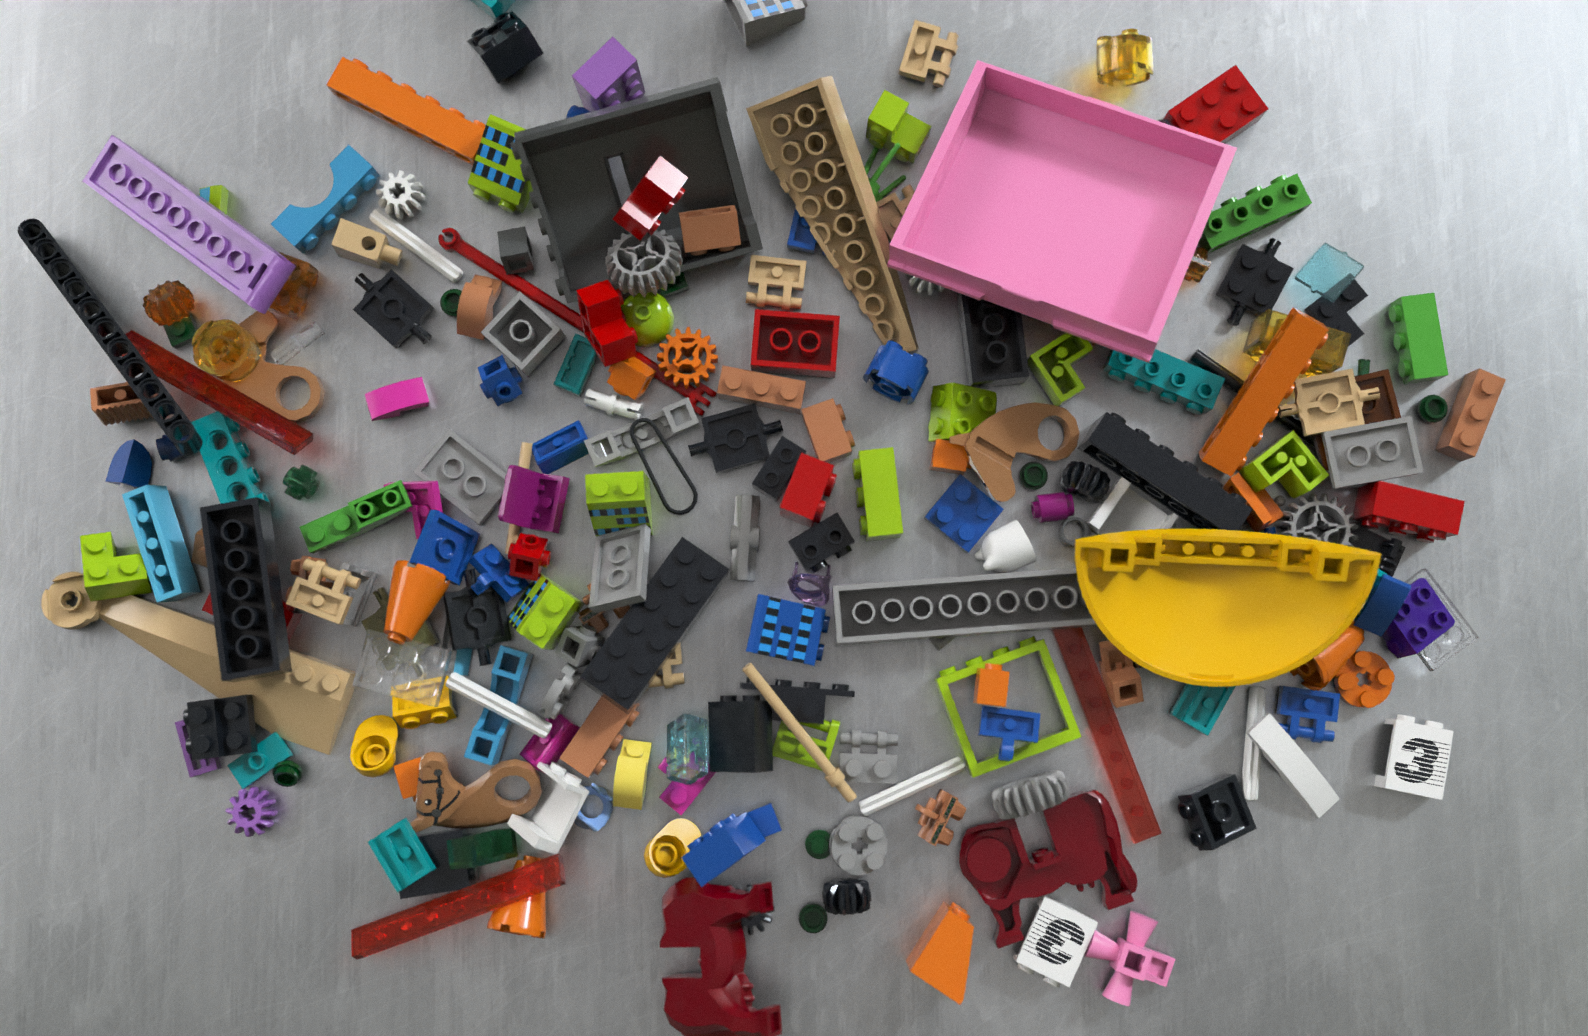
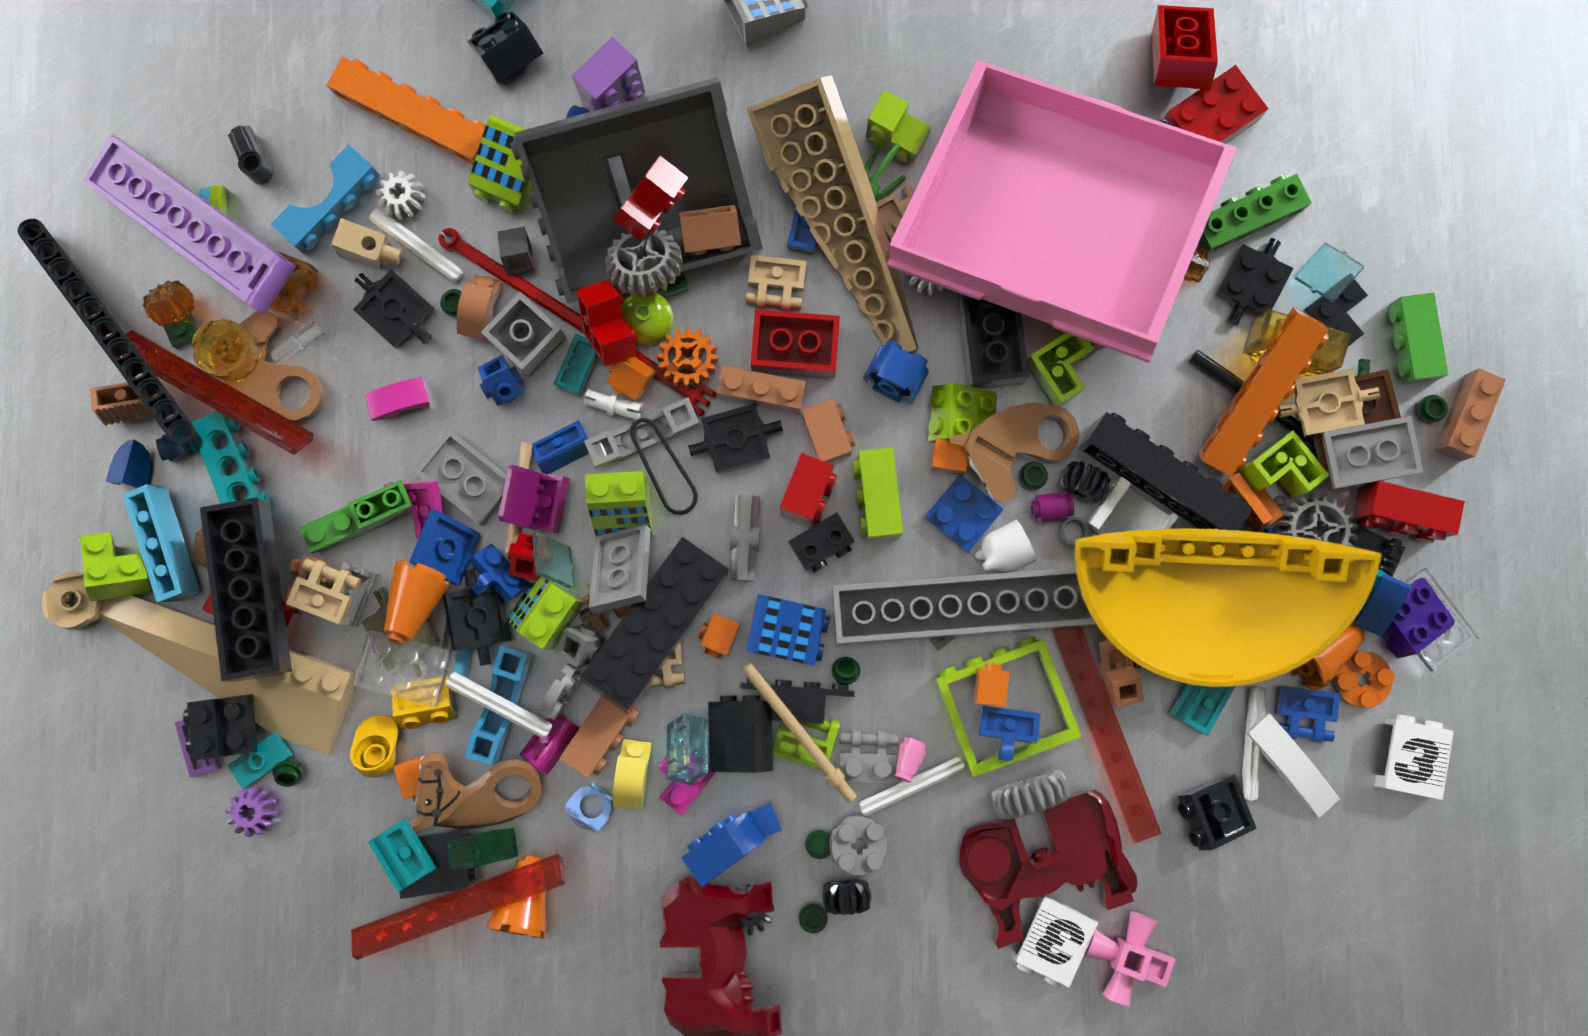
(250, 154): none -> black piece
(301, 482): clear green gear -> none
(553, 560): none -> clear light blue piece
(554, 812): white panel -> none
(665, 850): yellow cap -> none
(718, 635): none -> orange brick
(778, 469): black brick -> none
(818, 597): clear purple piece -> none
(846, 670): none -> dark green plate
(909, 758): none -> bright pink cone
(919, 53): tan plate -> none
(936, 815): nougat hips -> none
(944, 951): orange slope -> none
(1124, 58): clear yellow brick -> none
(1169, 378): teal brick -> none
(1184, 47): none -> red brick

